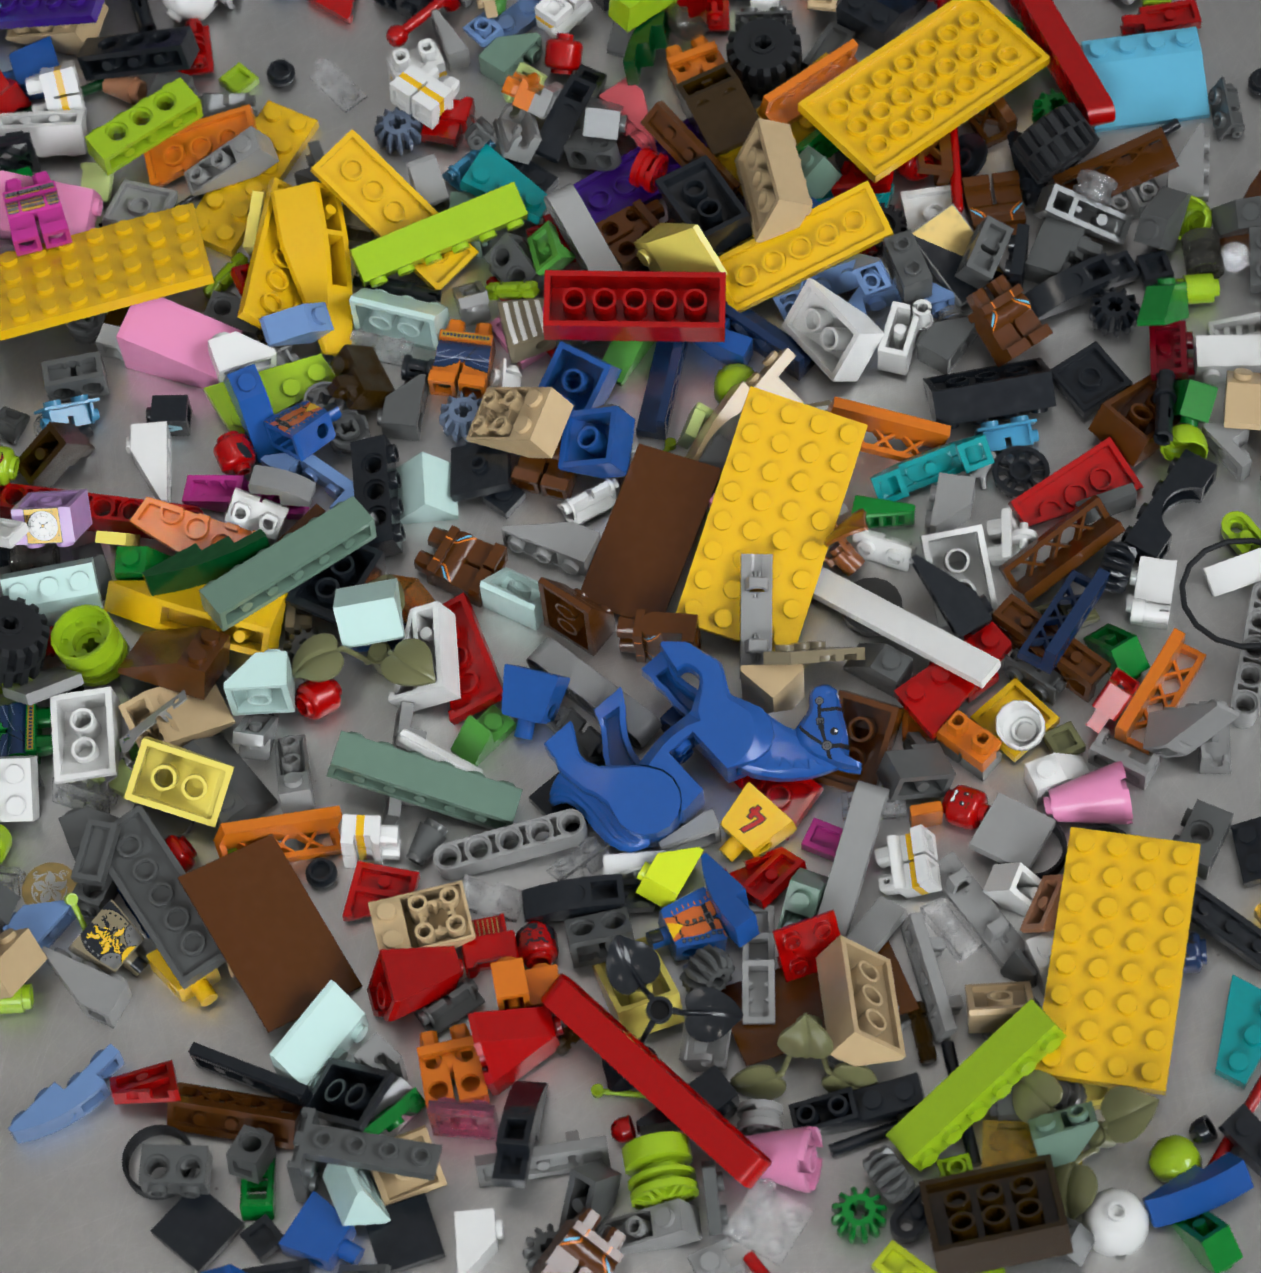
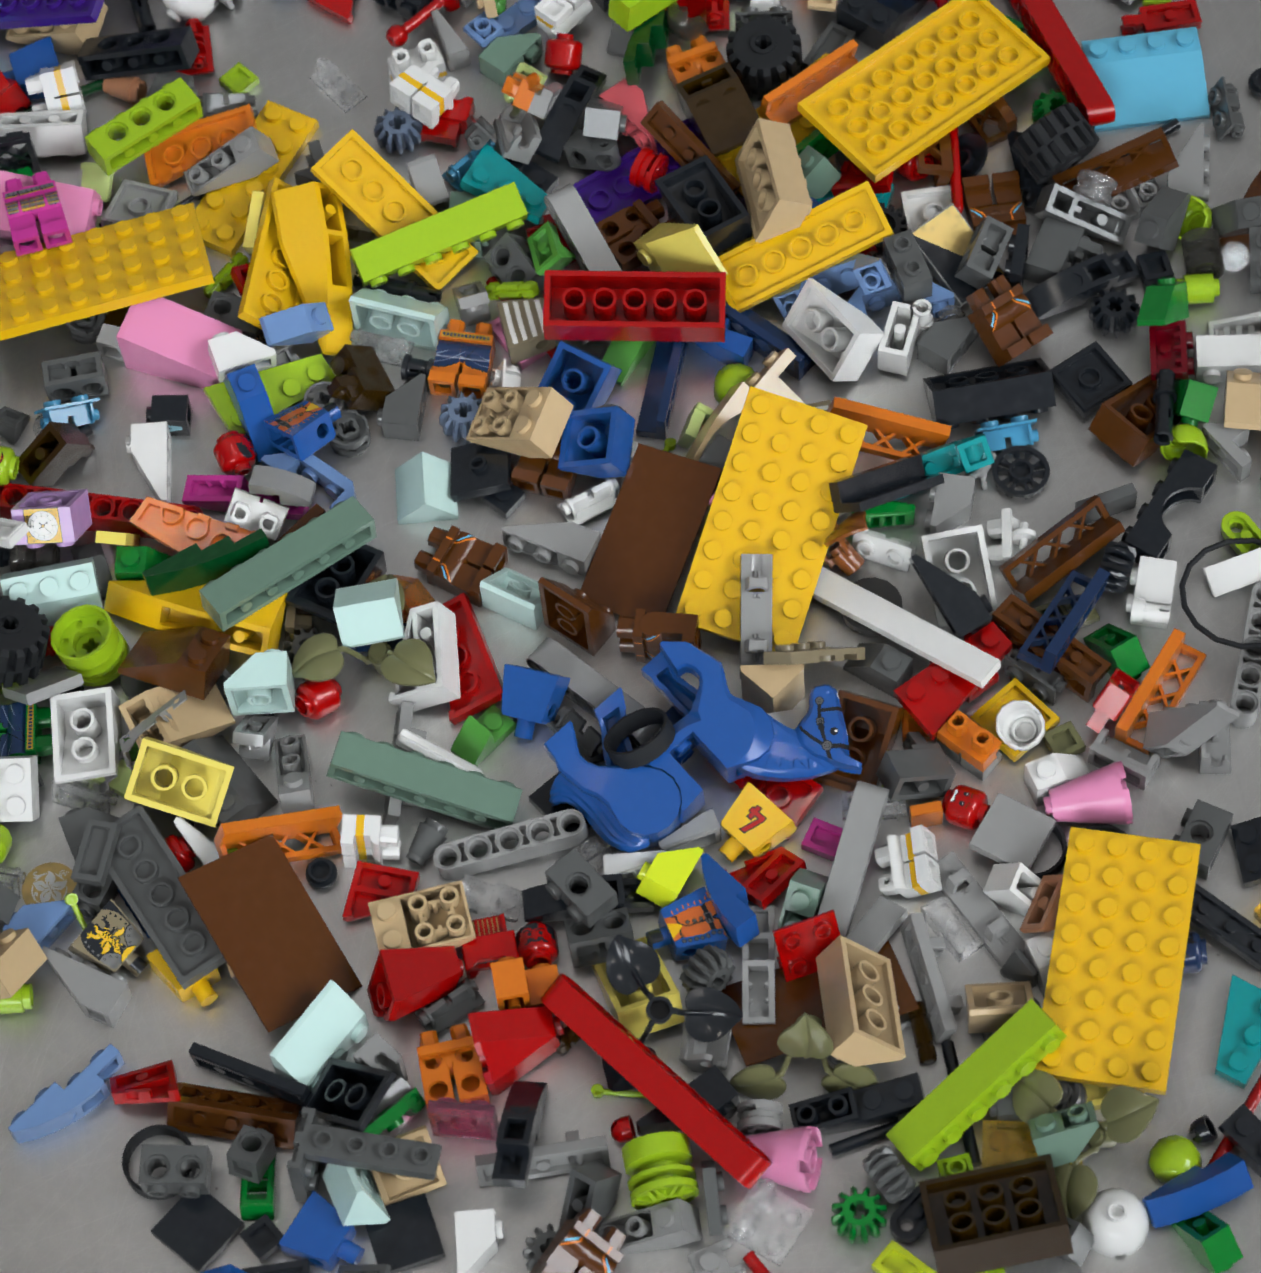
(200, 844): none -> white slope
(280, 73): black plate -> none
(366, 458): black brick -> none
(575, 871): none -> dark grey brick
(648, 751): none -> black tyre
(881, 485): none -> black fence
(1088, 475): red wing -> none

